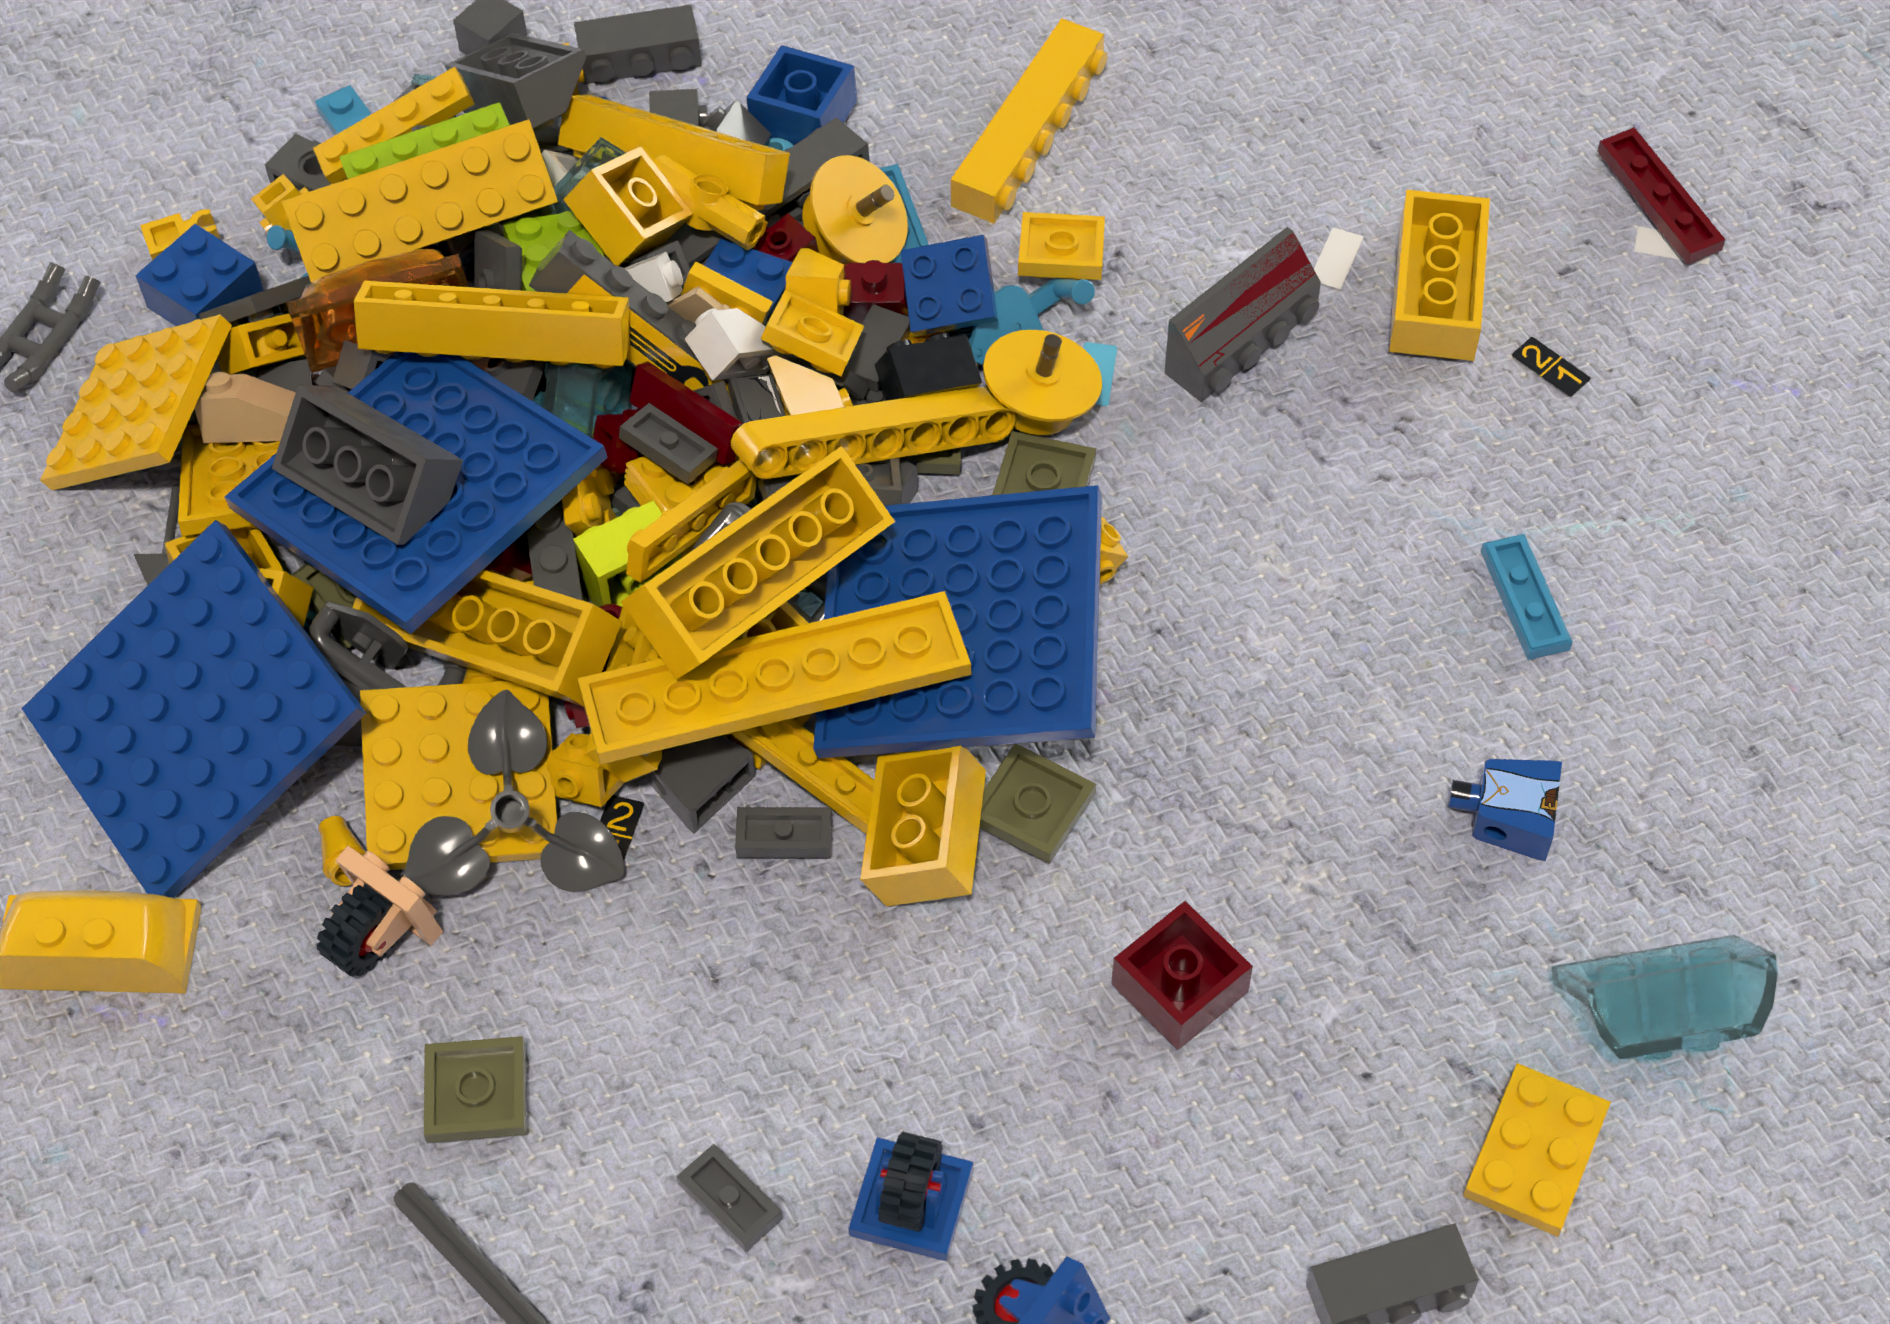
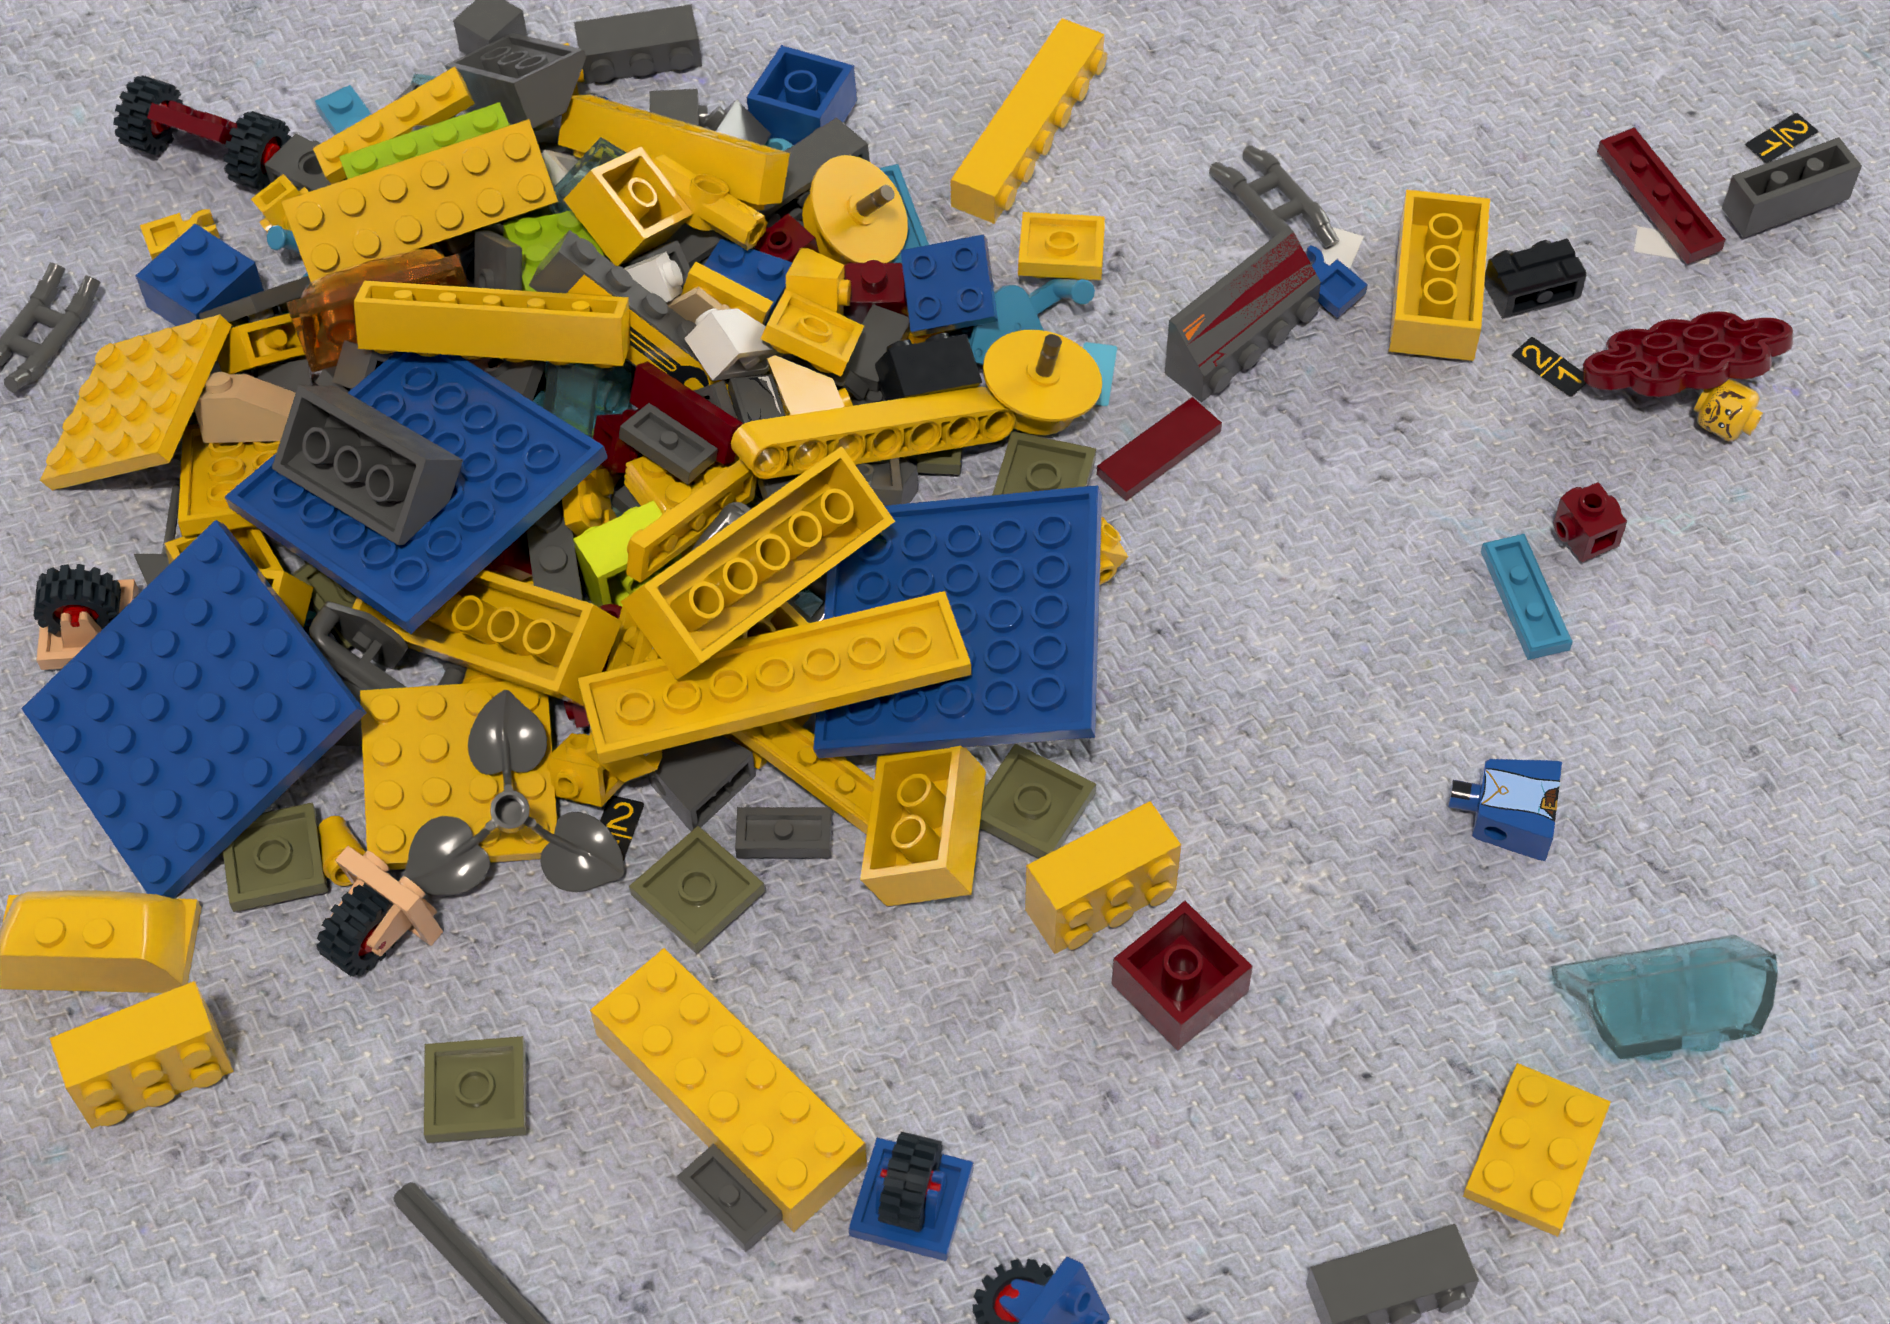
(74, 609): none -> plate
(141, 1055): none -> yellow brick
(153, 112): none -> black plate
(275, 859): none -> olive plate
(697, 889): none -> olive plate
(729, 1087): none -> yellow brick
(1102, 878): none -> yellow brick
(1159, 448): none -> dark red tile
(1274, 177): none -> dark grey piece
(1339, 285): none -> blue plate
(1534, 277): none -> black brick
(1589, 521): none -> dark red brick
(1688, 354): none -> dark red plate
(1729, 410): none -> yellow head
(1781, 138): none -> black sticker
(1791, 187): none -> dark grey brick

